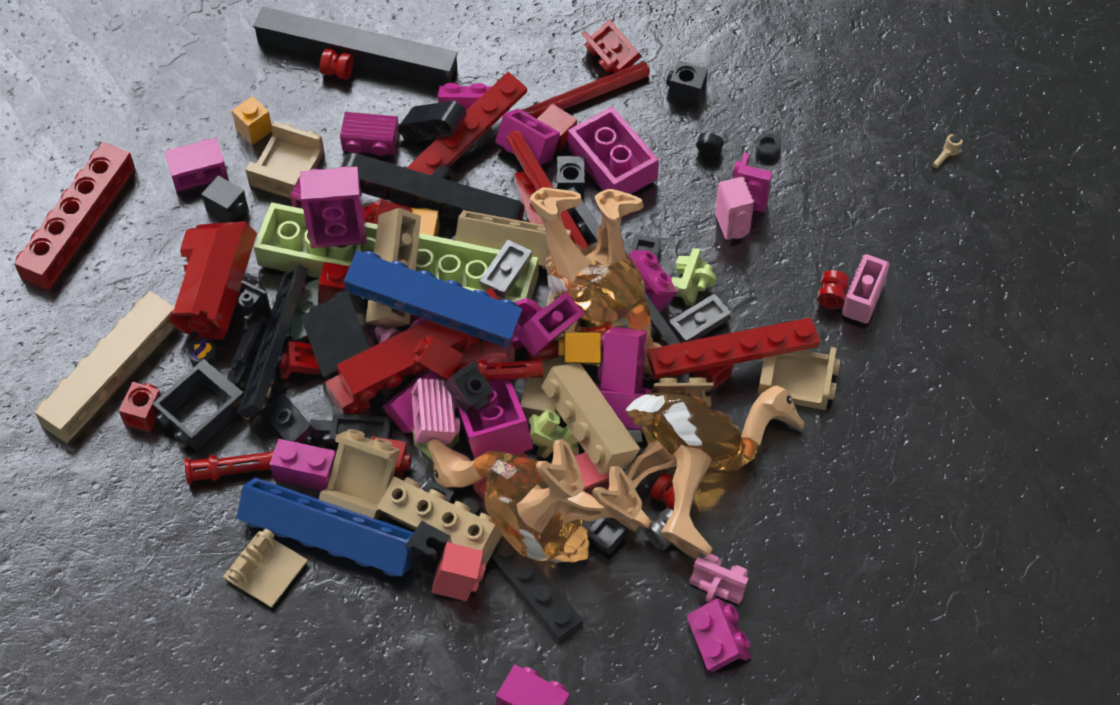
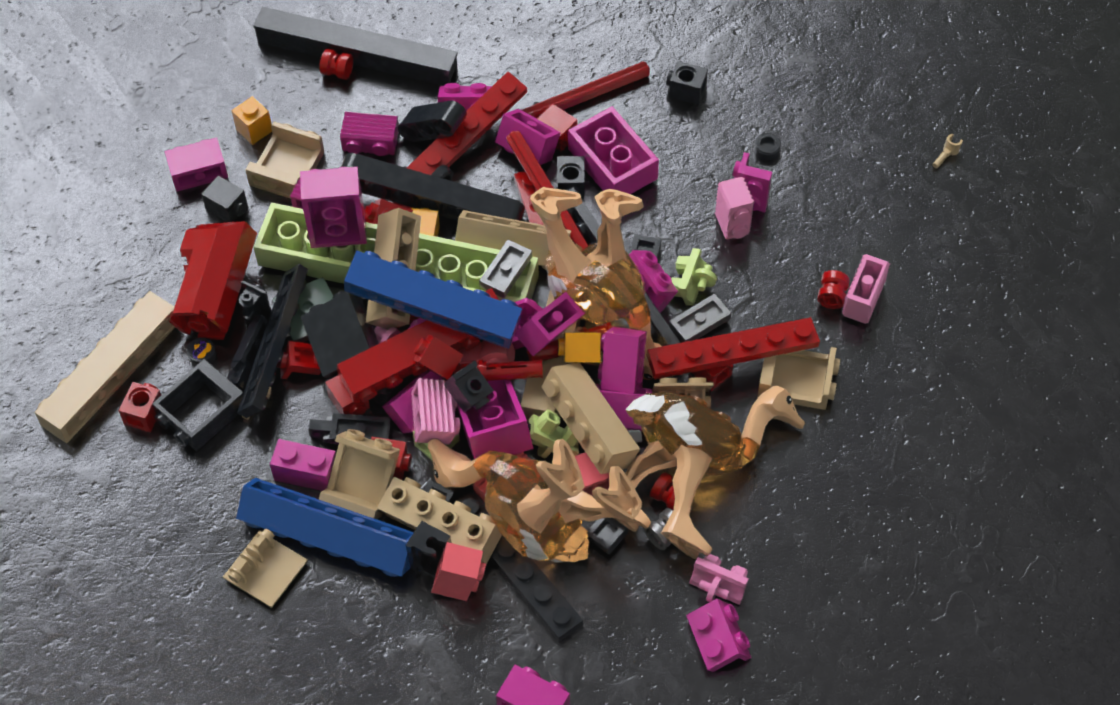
(74, 215): red brick -> none
(213, 463): red pin -> none
(288, 420): black plate -> none
(331, 281): red brick -> none
(612, 46): bracket -> none
(709, 143): black tile -> none

